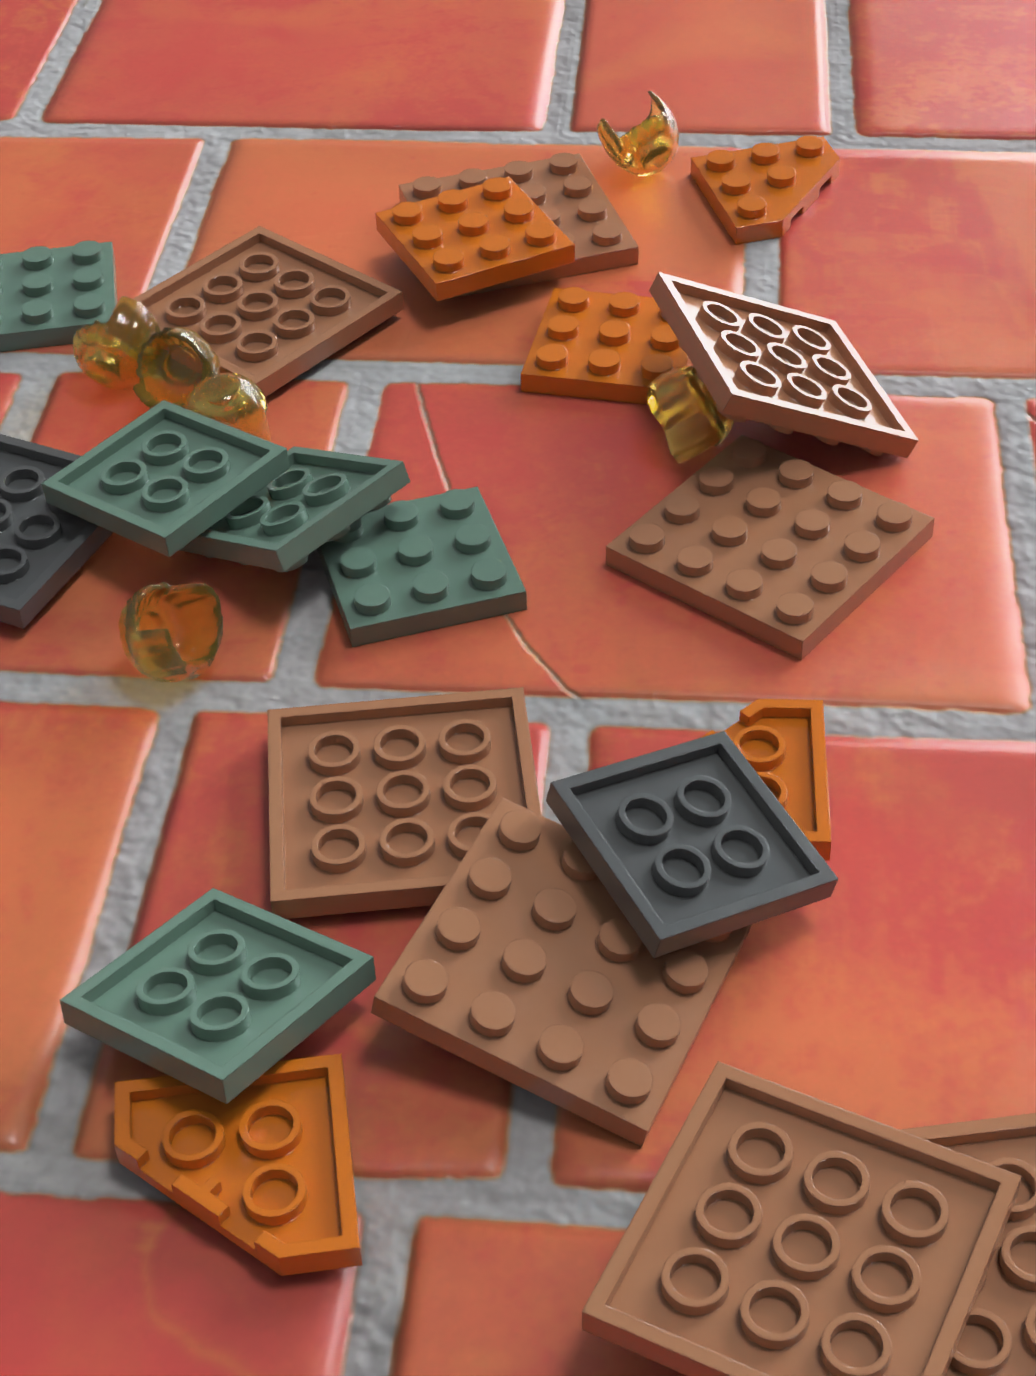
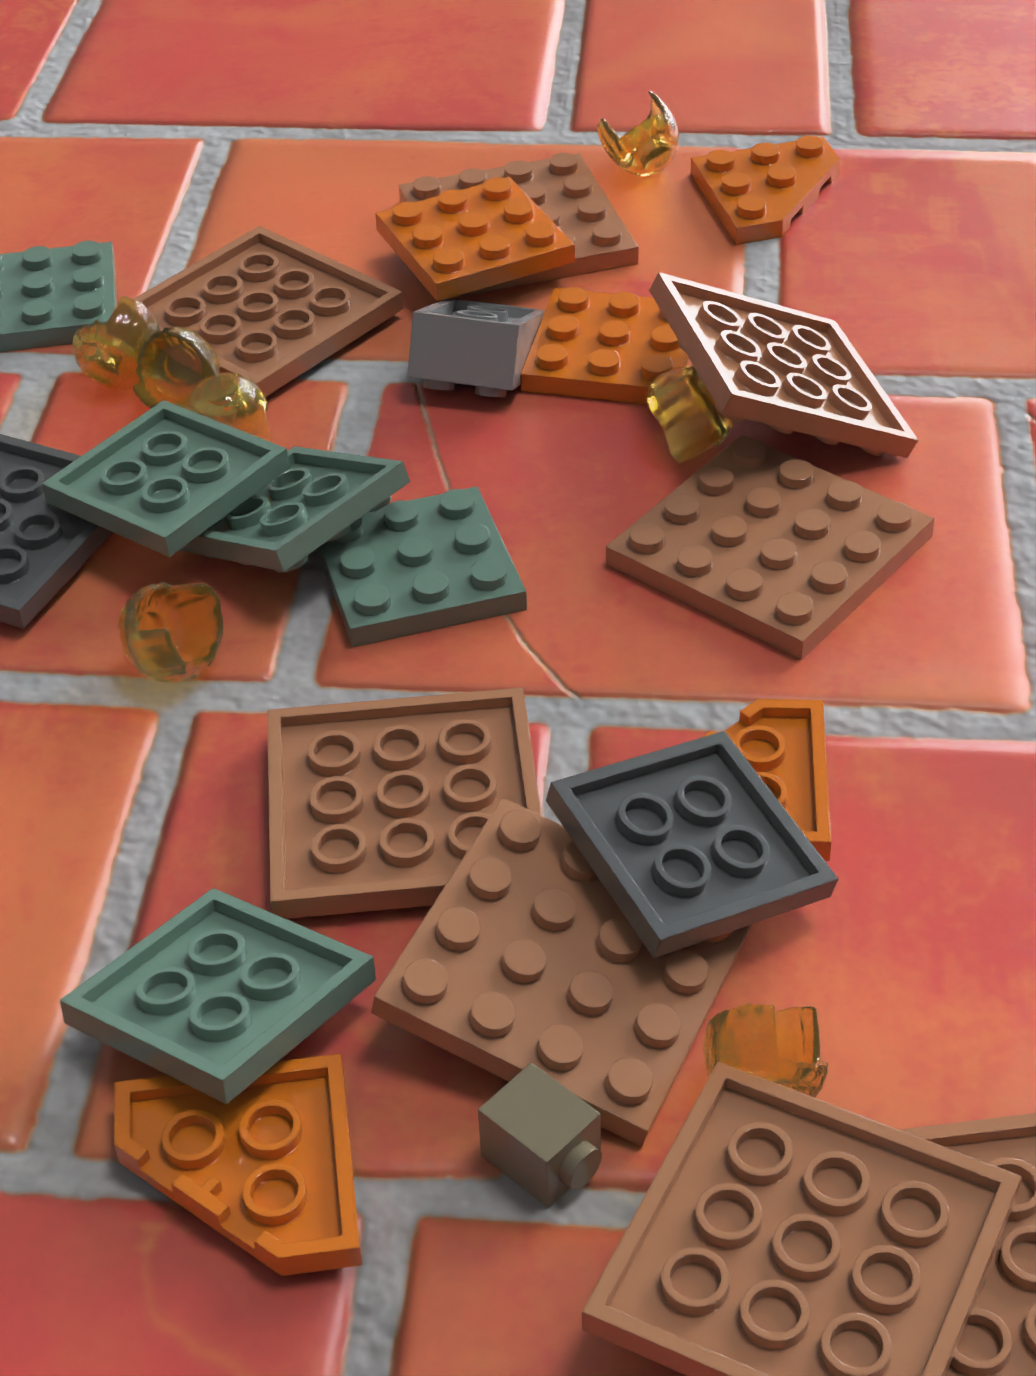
(471, 345): none -> light grey slope
(541, 1135): none -> dark tan brick
(768, 1044): none -> clear yellow hair

